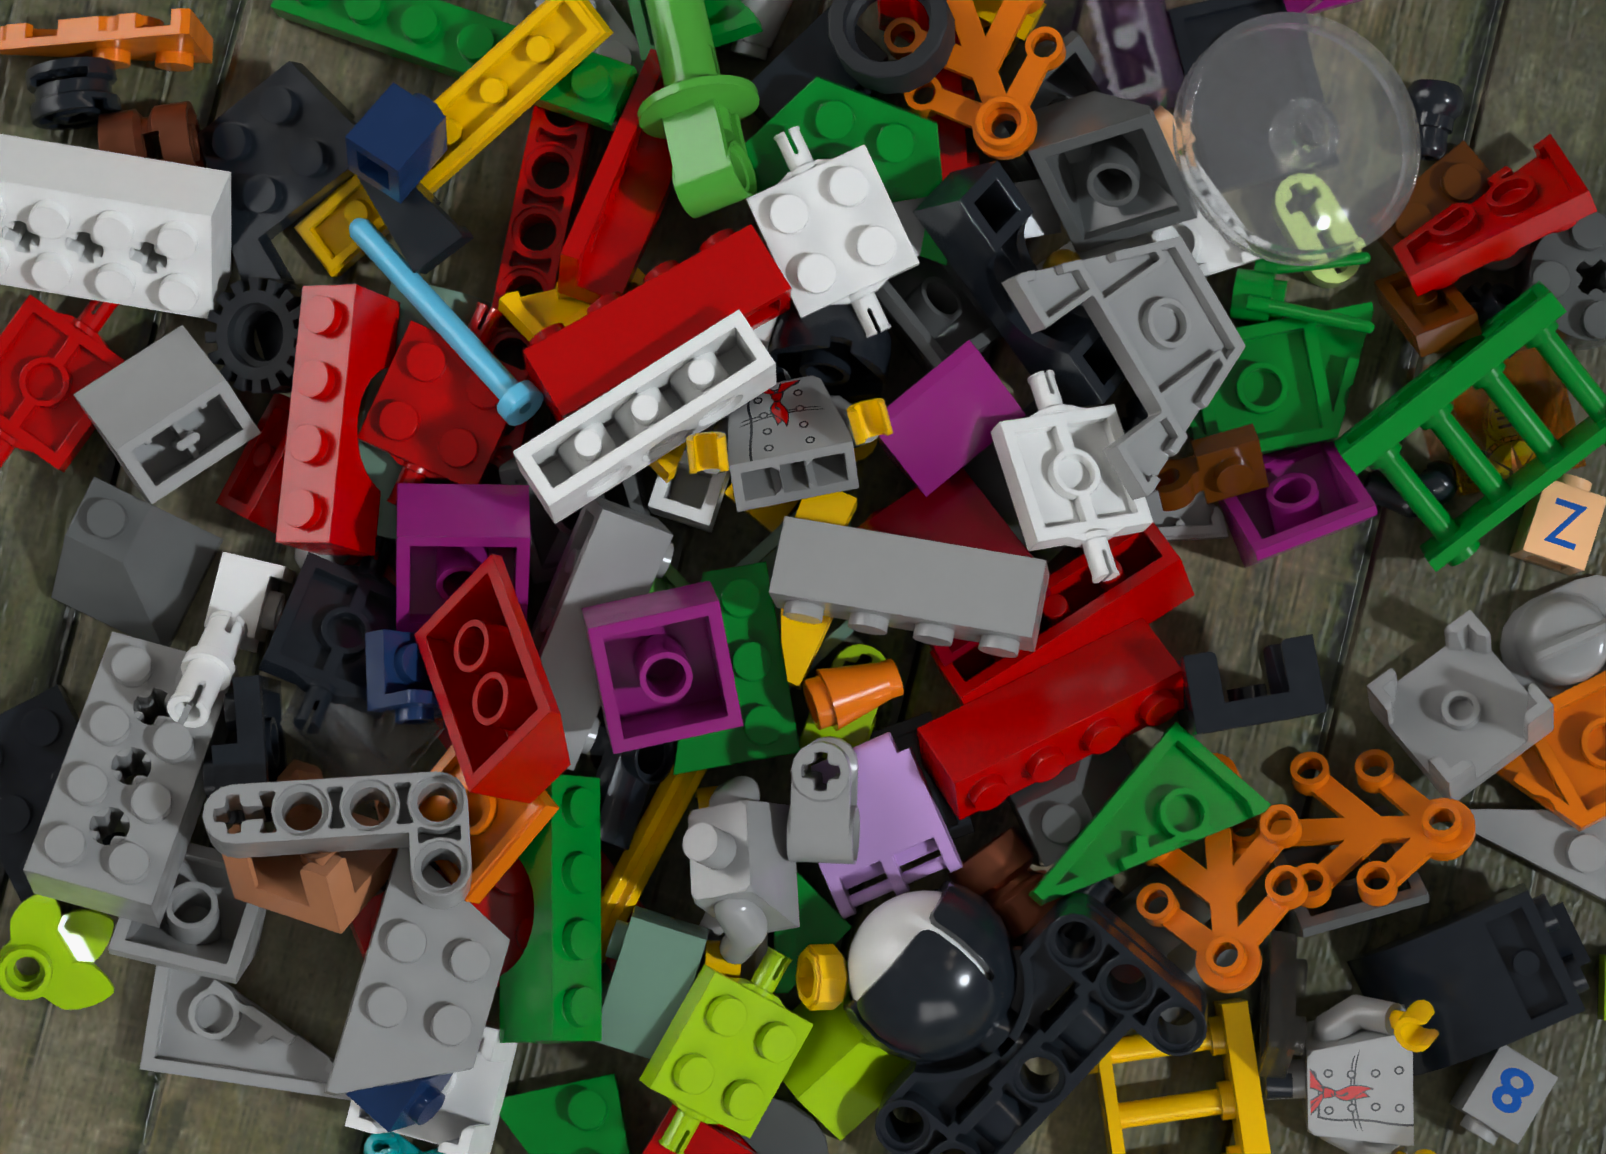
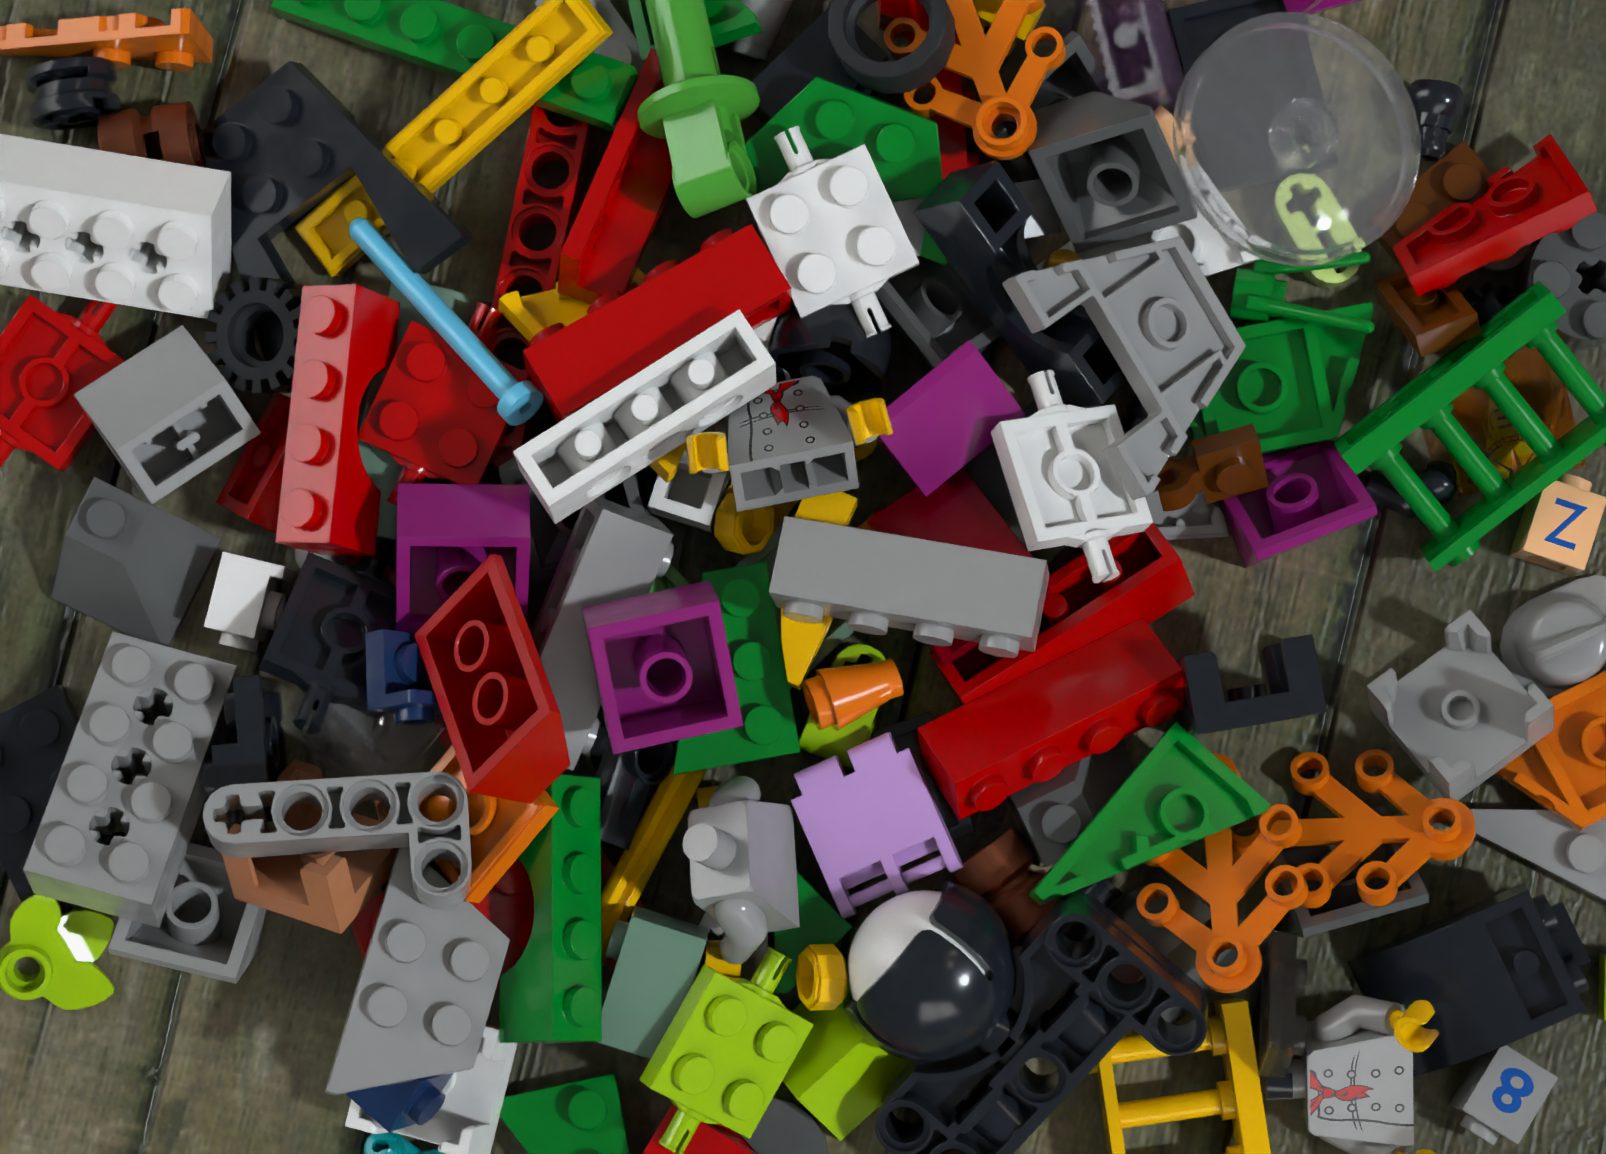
(207, 669): white pin -> none
(220, 1035): light grey wing -> none
(397, 142): dark blue brick -> none
(744, 530): none -> yellow tile
(823, 816): light grey piece -> none

